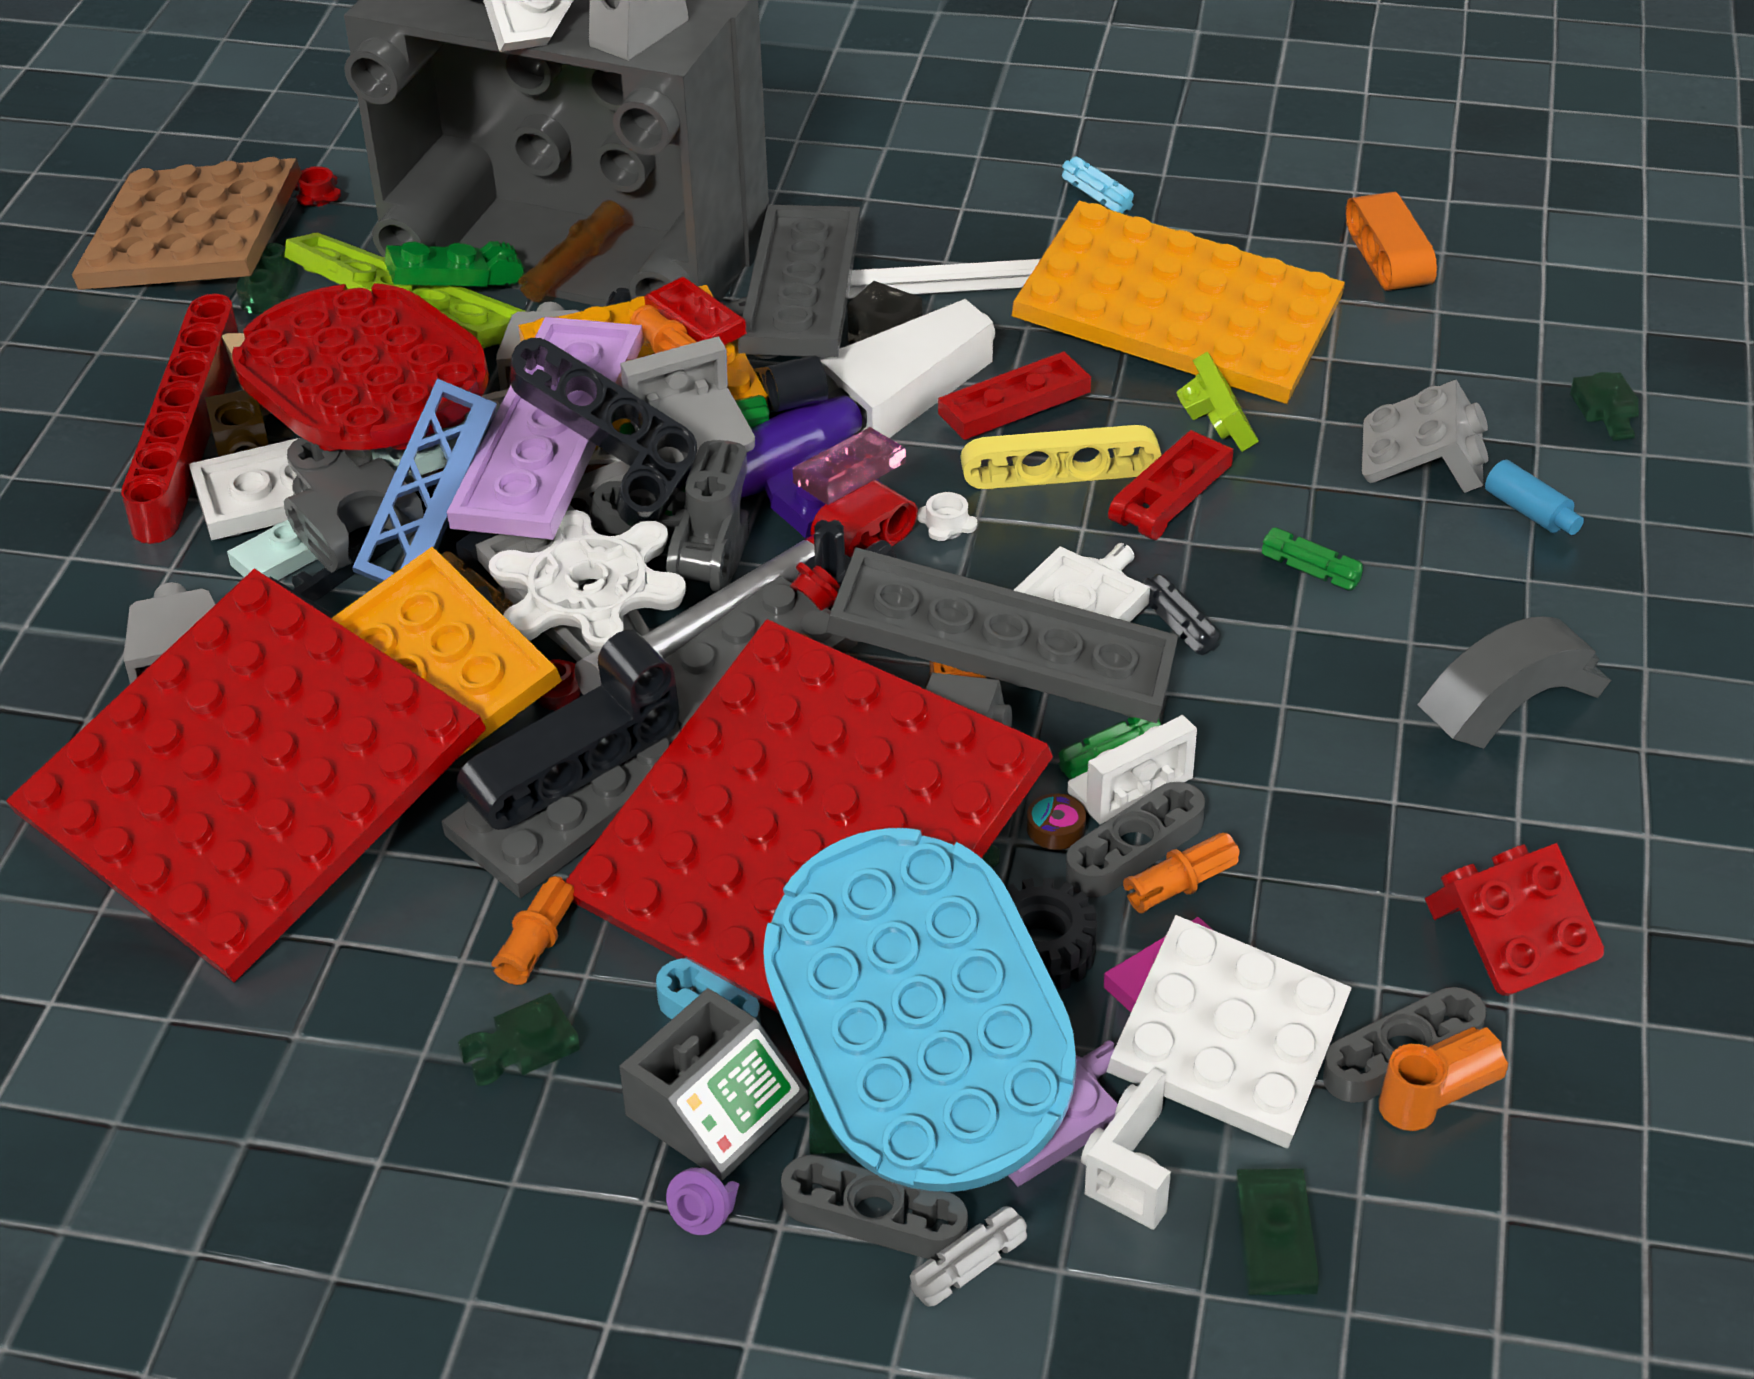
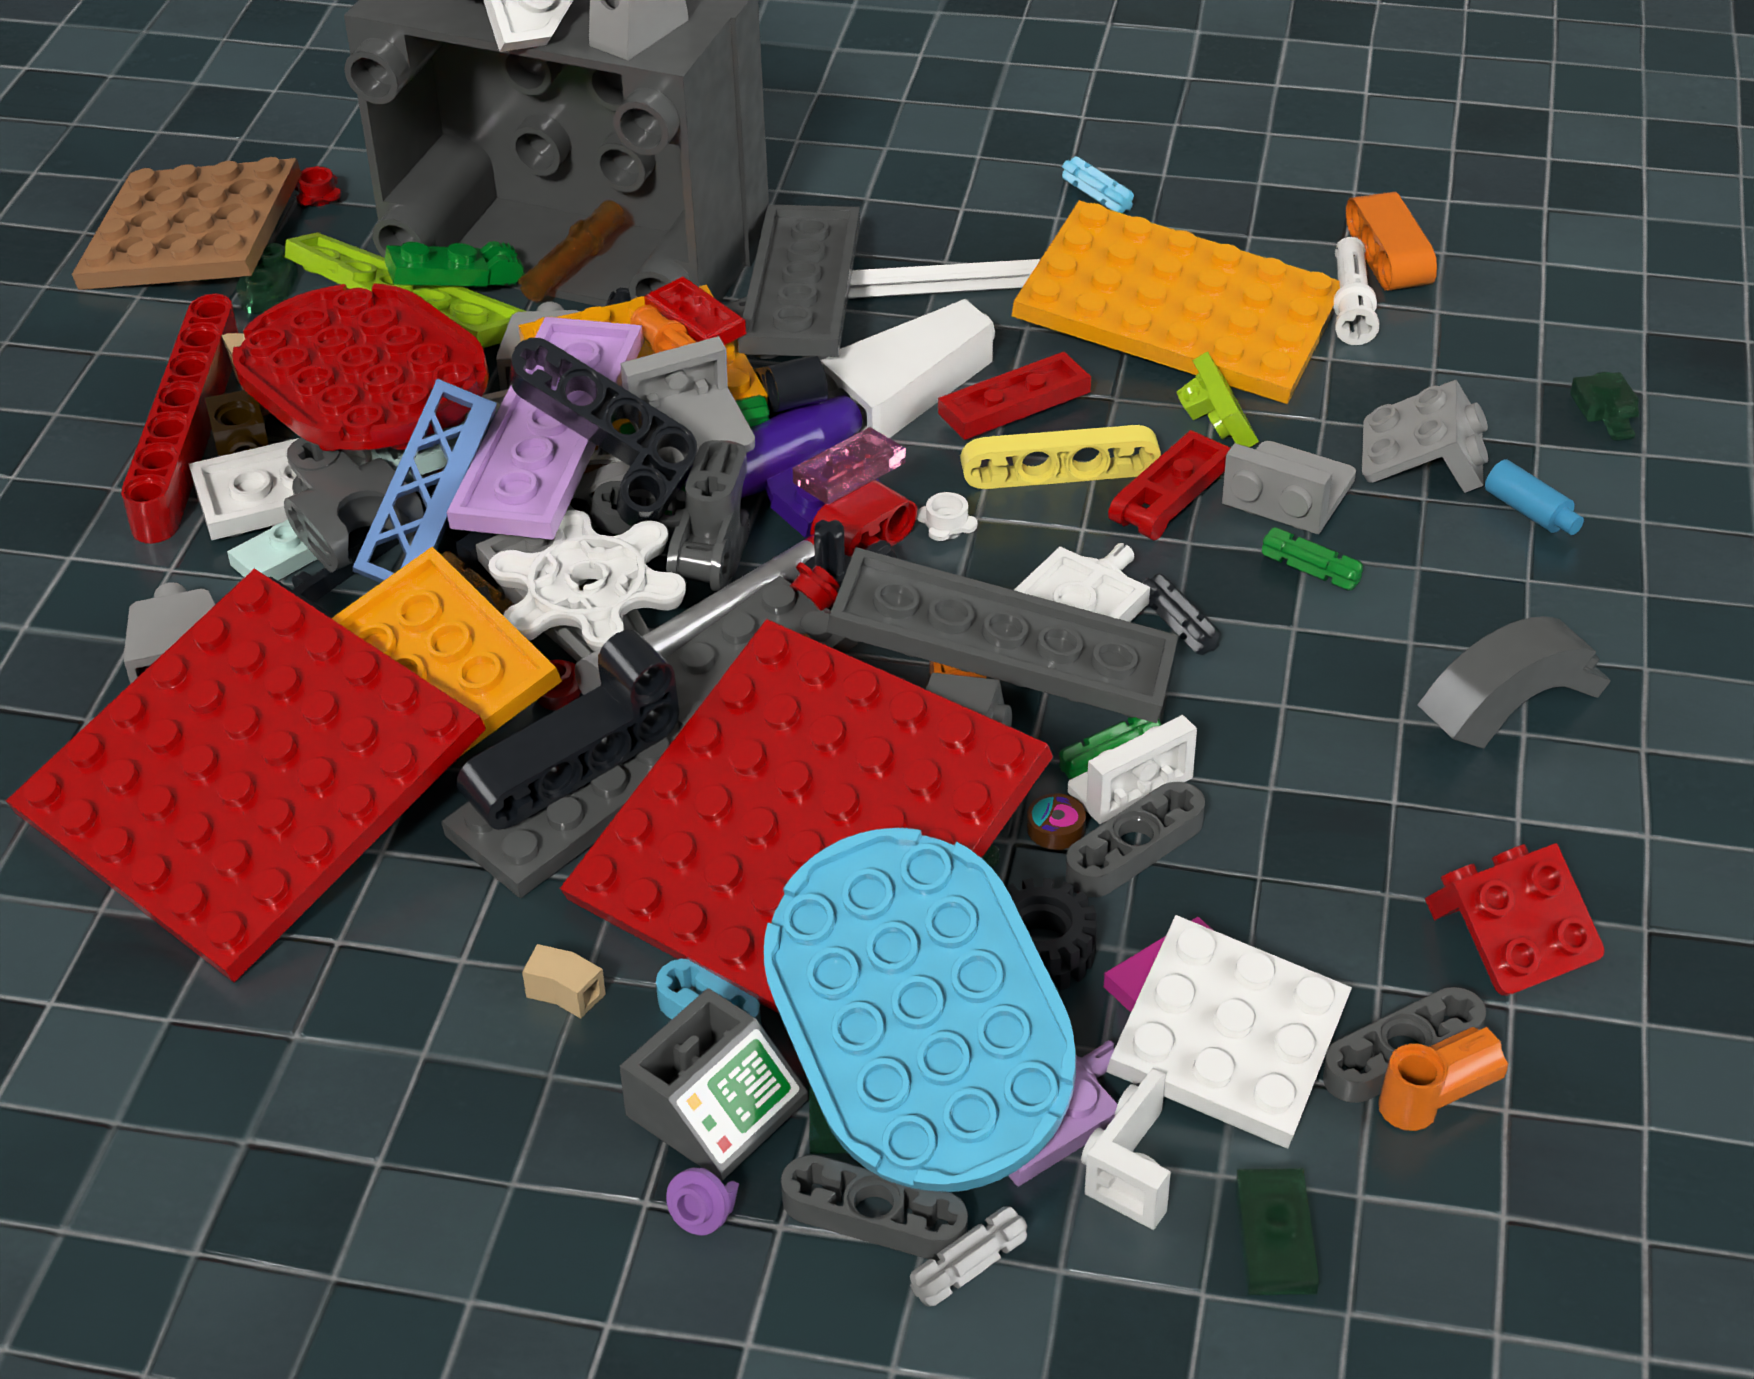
(524, 1036): clear green plate -> none
(533, 931): orange axle -> none
(563, 980): none -> tan piece
(880, 309): clear smoke brick -> none
(1181, 871): orange axle -> none
(1285, 484): none -> light grey bracket
(1354, 299): none -> white pin

